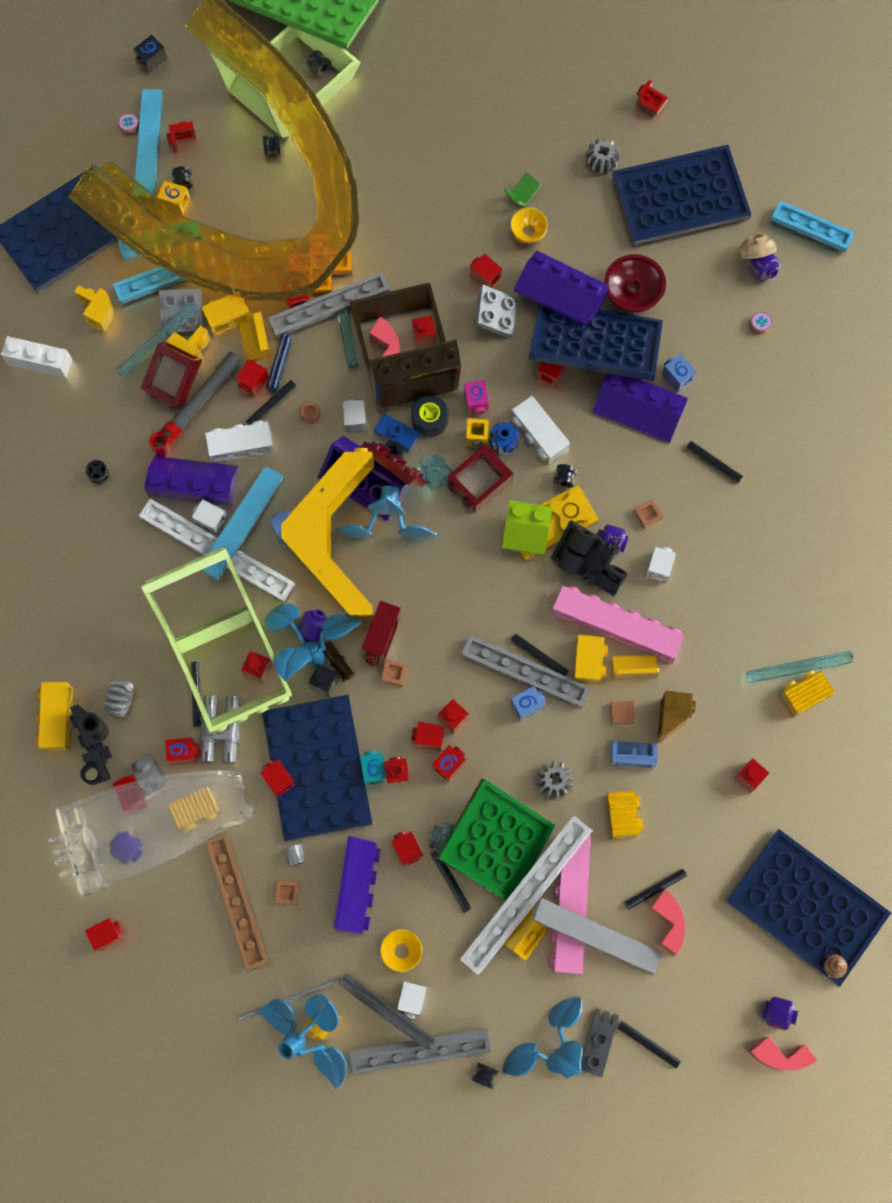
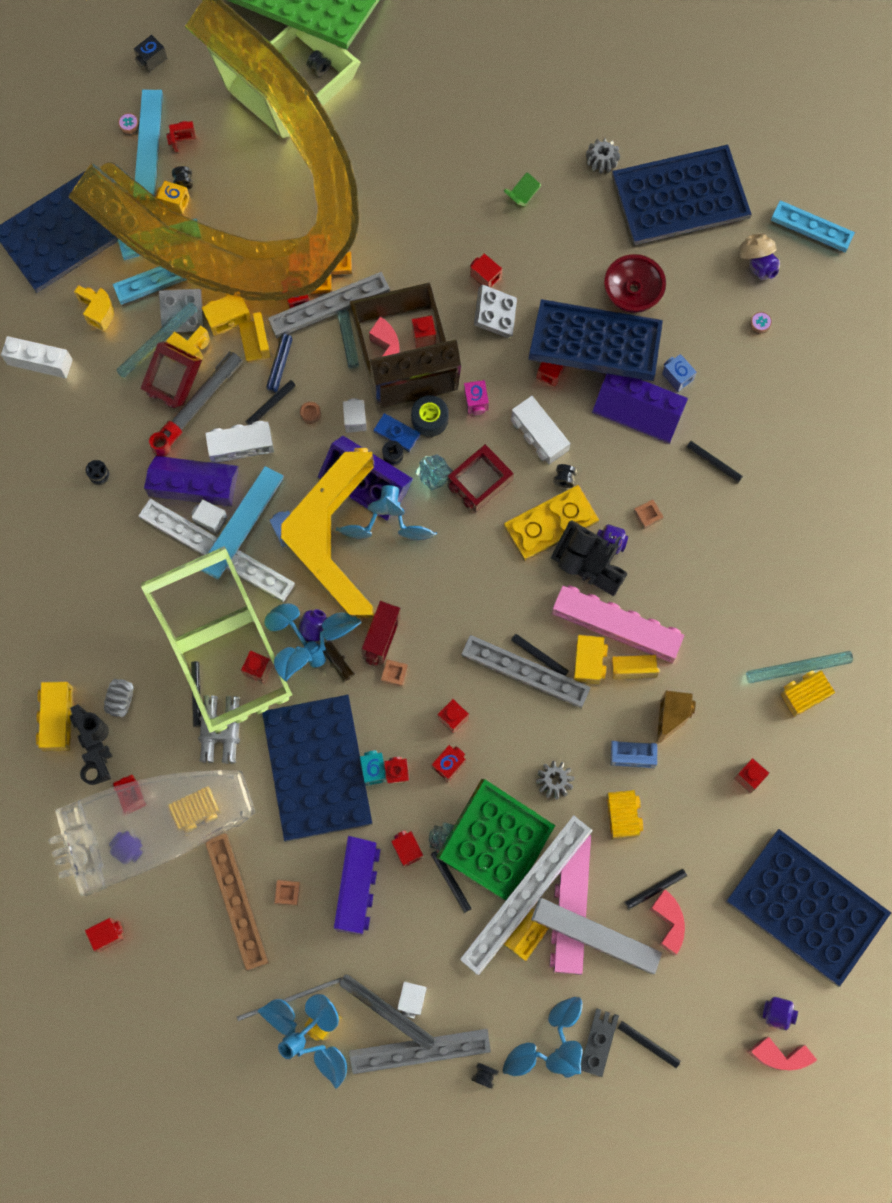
(145, 768): light grey bracket -> none
(181, 751): red brick -> none
(251, 378): red brick -> none
(272, 145): black wheel -> none
(277, 777): red brick -> none
(294, 855): light grey hose -> none
(323, 680): black brick -> none
(395, 464): dark red plate -> none
(397, 938): yellow piece -> none
(428, 736): red brick -> none
(477, 432): yellow brick -> none
(504, 444): blue brick -> none
(527, 527): lime slope -> none
(528, 703): medium blue brick -> none
(529, 218): yellow piece -> none
(561, 288): dark purple slope -> none
(622, 712): nougat tile -> none
(650, 98): red bracket -> none
(661, 564): white brick -> none
(835, 966): medium nougat plate -> none

